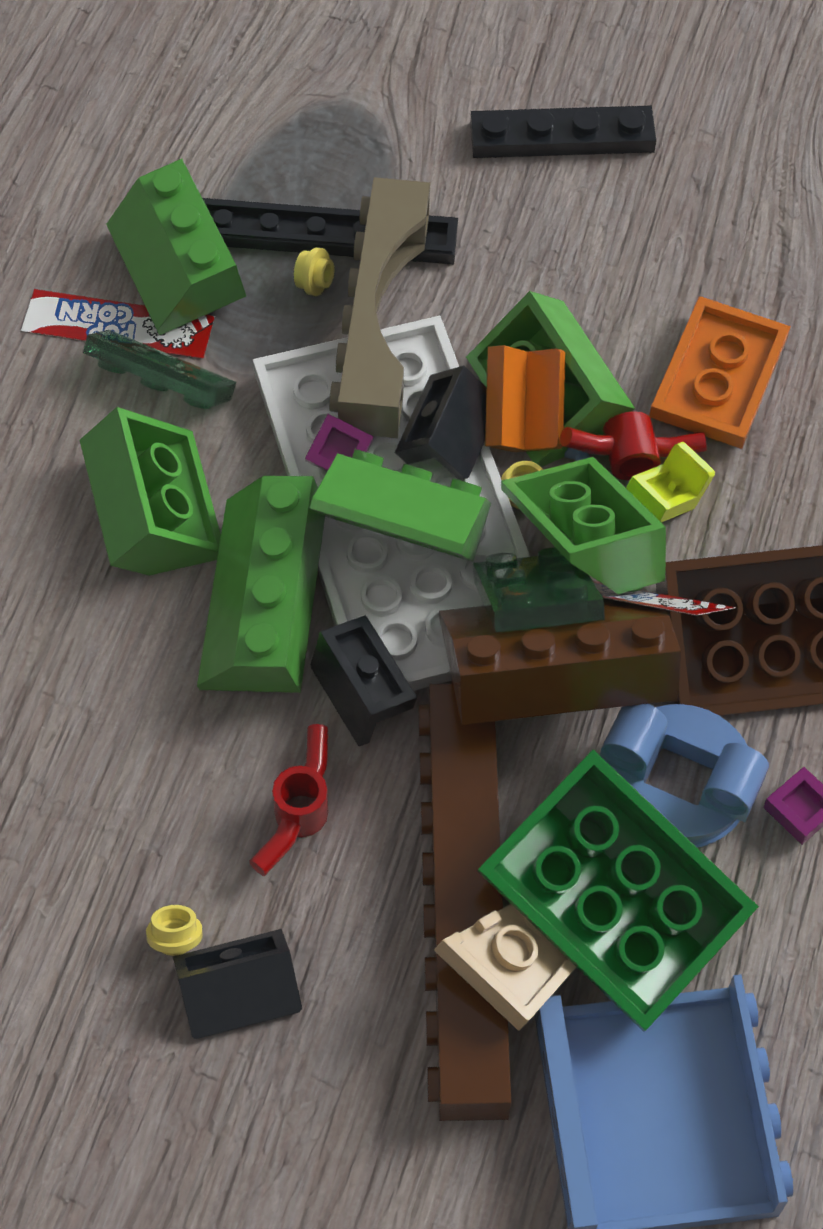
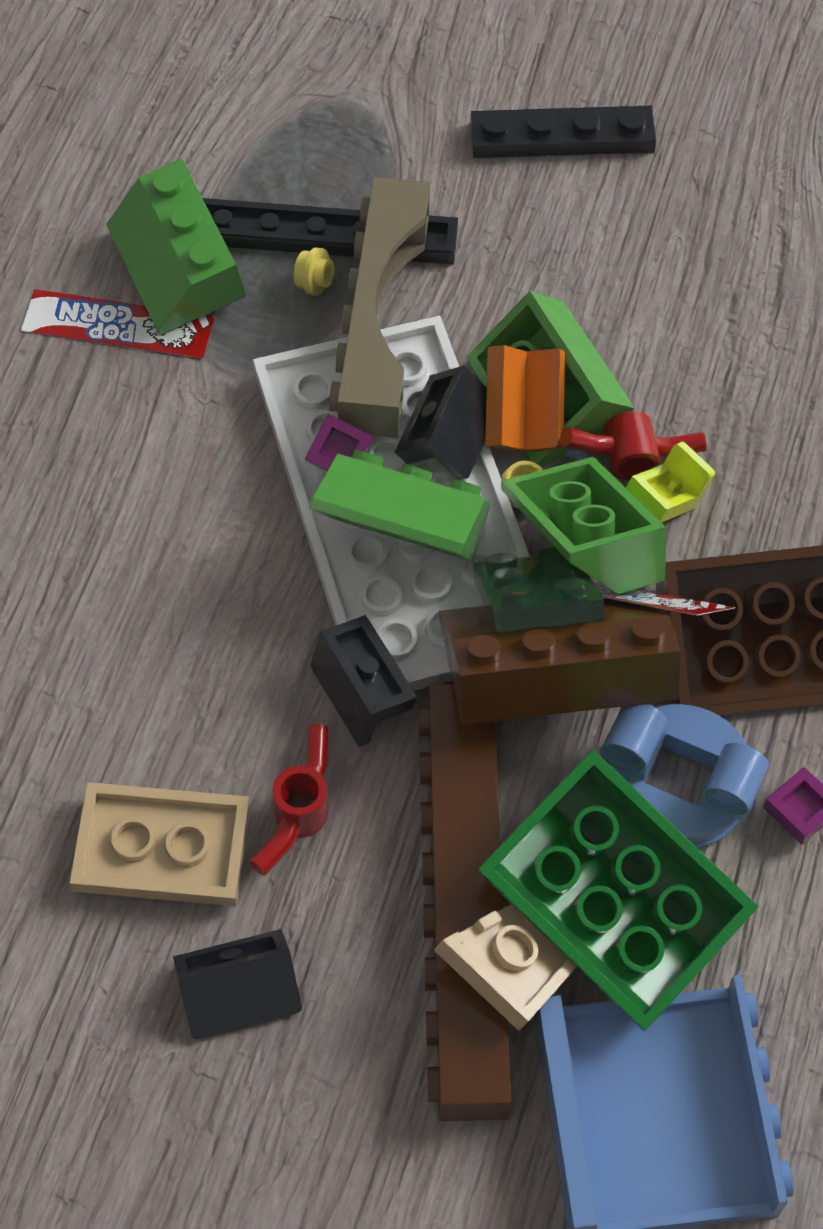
(150, 494): bright green slope -> none
(159, 369): clear green plate -> none
(160, 844): none -> tan plate
(174, 930): light yellow plate -> none
(263, 588): bright green slope -> none
(720, 372): orange plate -> none

